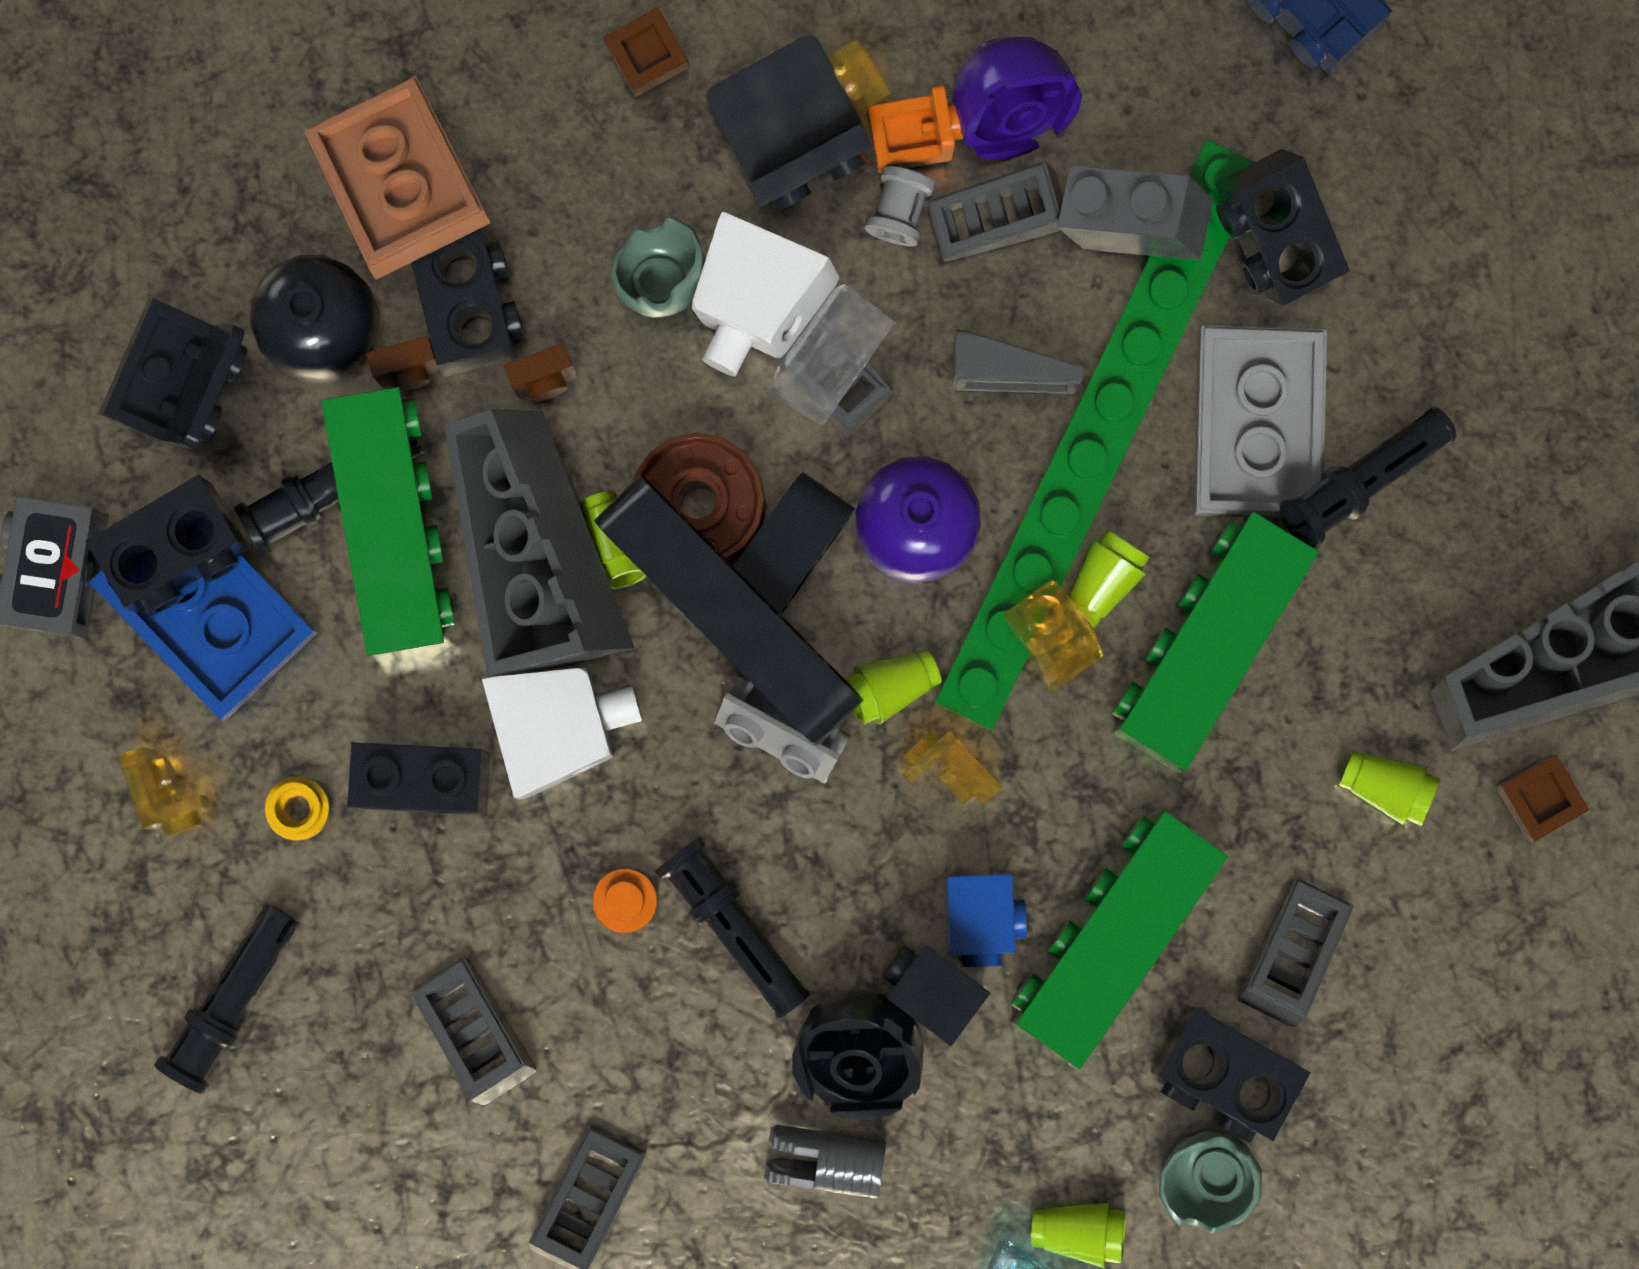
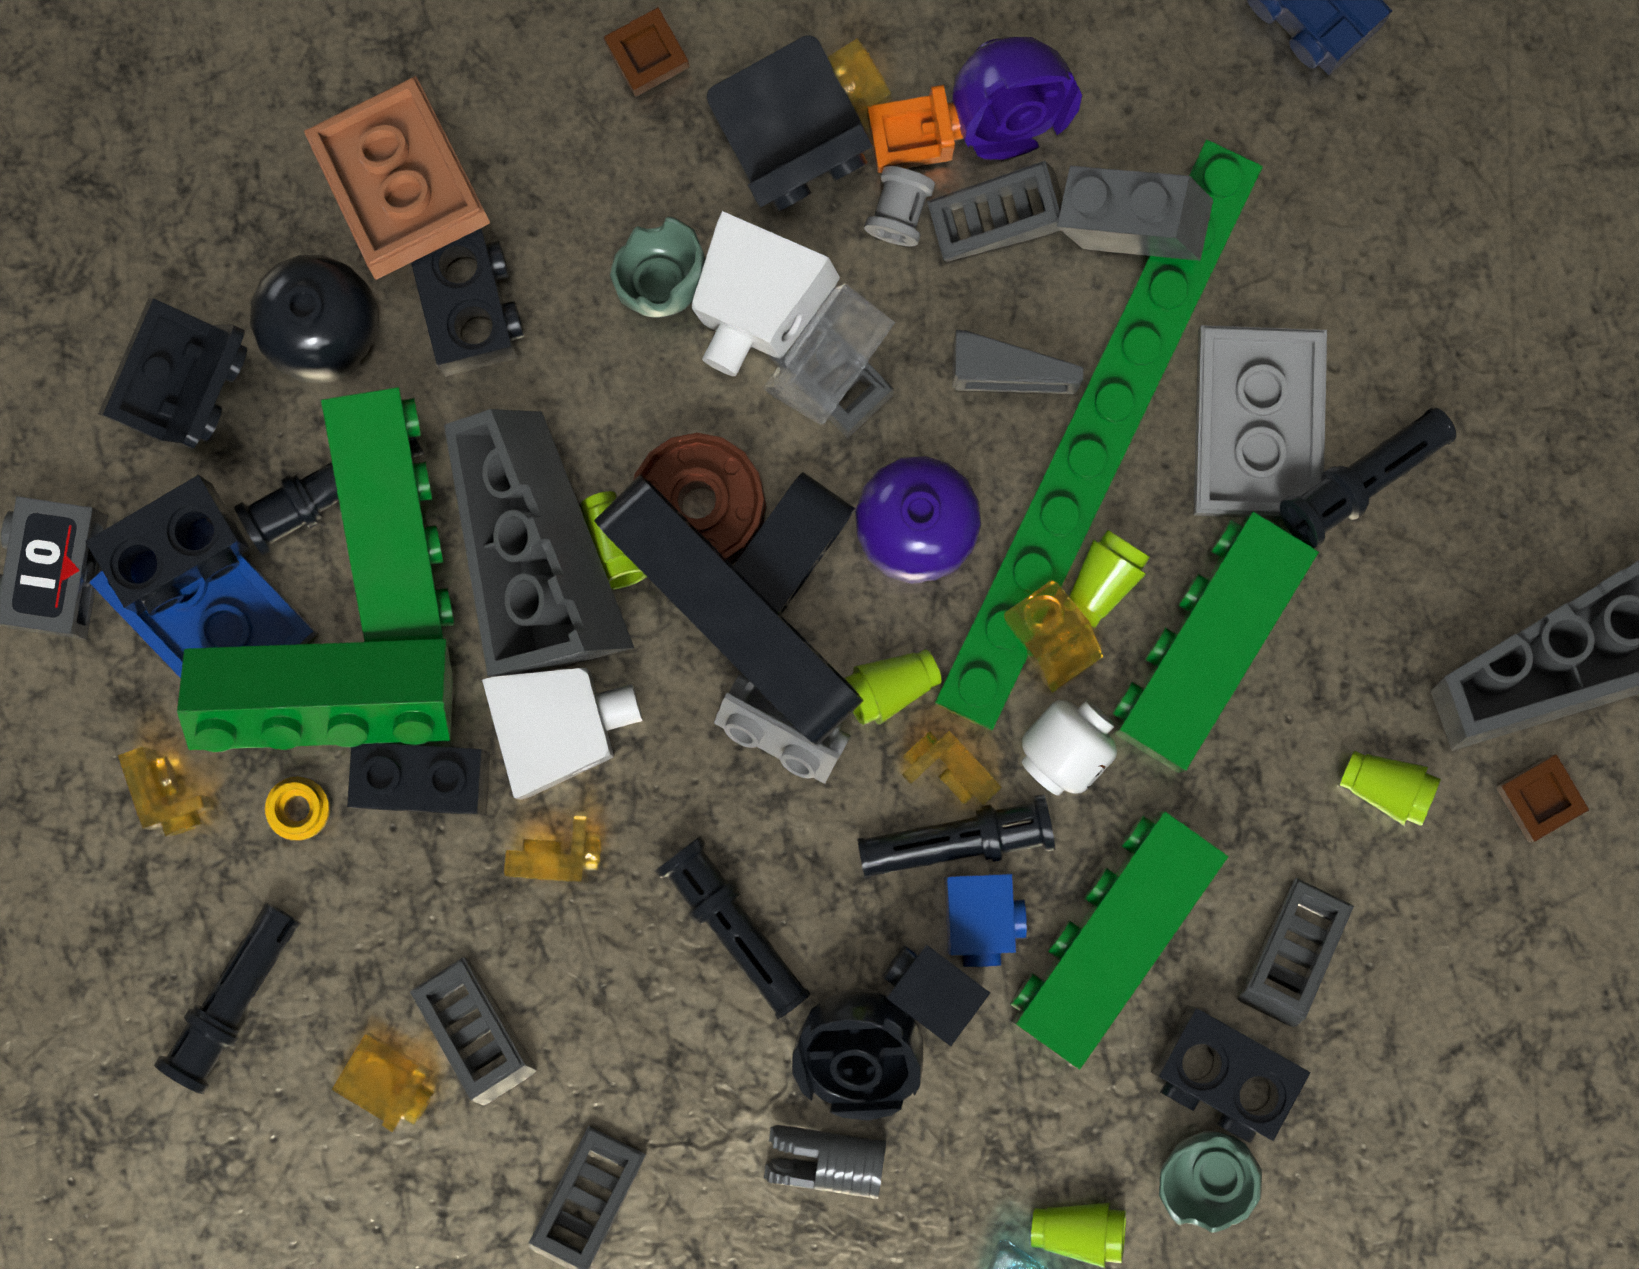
(316, 695): none -> green brick
(386, 1083): none -> clear yellow bracket
(404, 364): reddish brown plate -> none
(541, 373): reddish brown plate -> none
(545, 862): none -> clear yellow bracket
(625, 900): orange plate -> none
(988, 833): none -> black pin
(1069, 747): none -> white head
(1293, 219): black brick -> none

